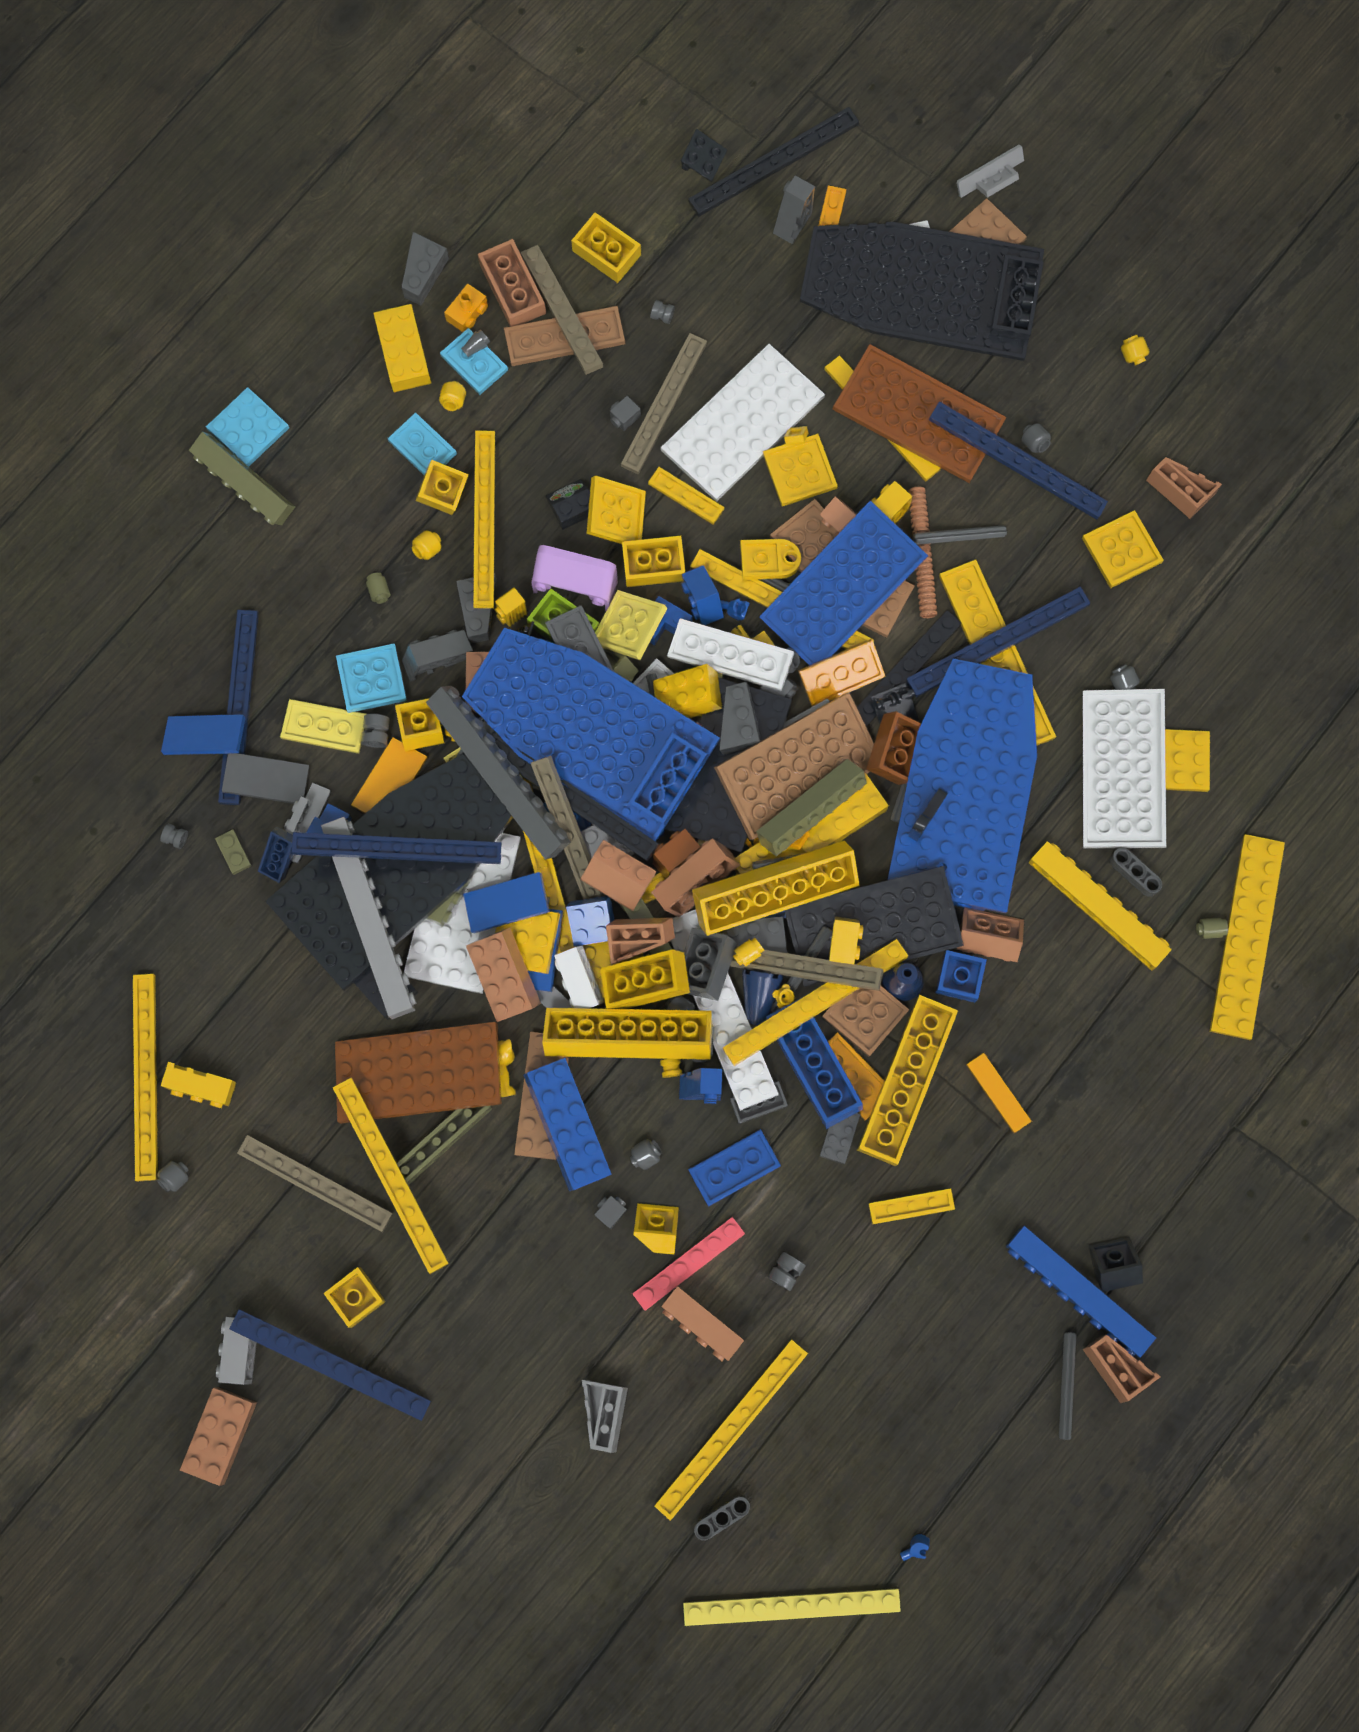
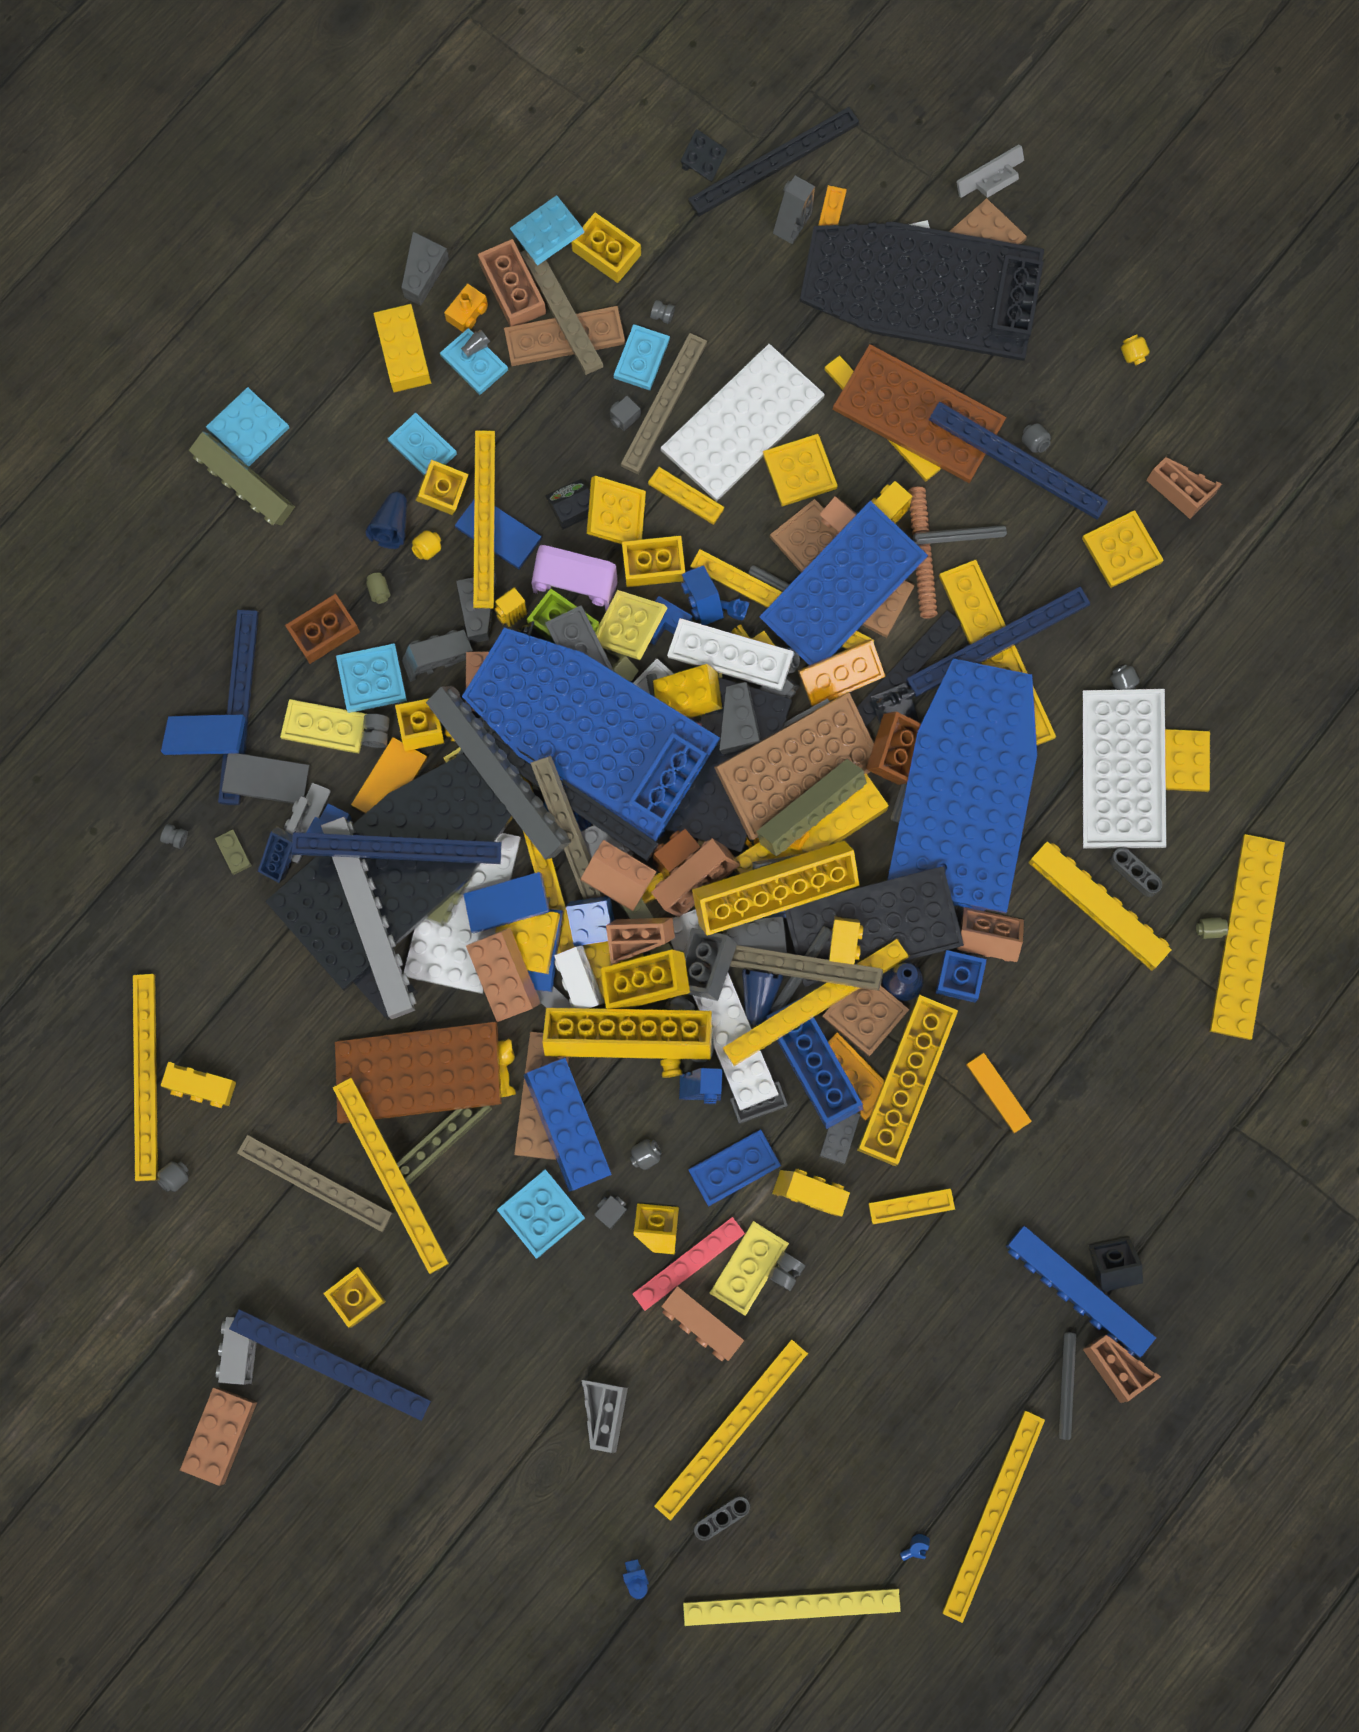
(322, 628): none -> dark orange brick
(389, 522): none -> dark blue cone
(452, 396): yellow head -> none
(511, 538): none -> blue tile
(541, 1214): none -> medium azure plate
(547, 230): none -> medium azure plate
(636, 1579): none -> blue hips
(641, 357): none -> medium azure plate
(748, 952): yellow brick -> none
(748, 1268): none -> light yellow tile
(767, 559): yellow plate -> none
(789, 996): yellow plate -> none
(796, 435): yellow tile -> none
(811, 1191): none -> yellow wedge
(925, 818): black beam -> none
(993, 1516): none -> yellow plate

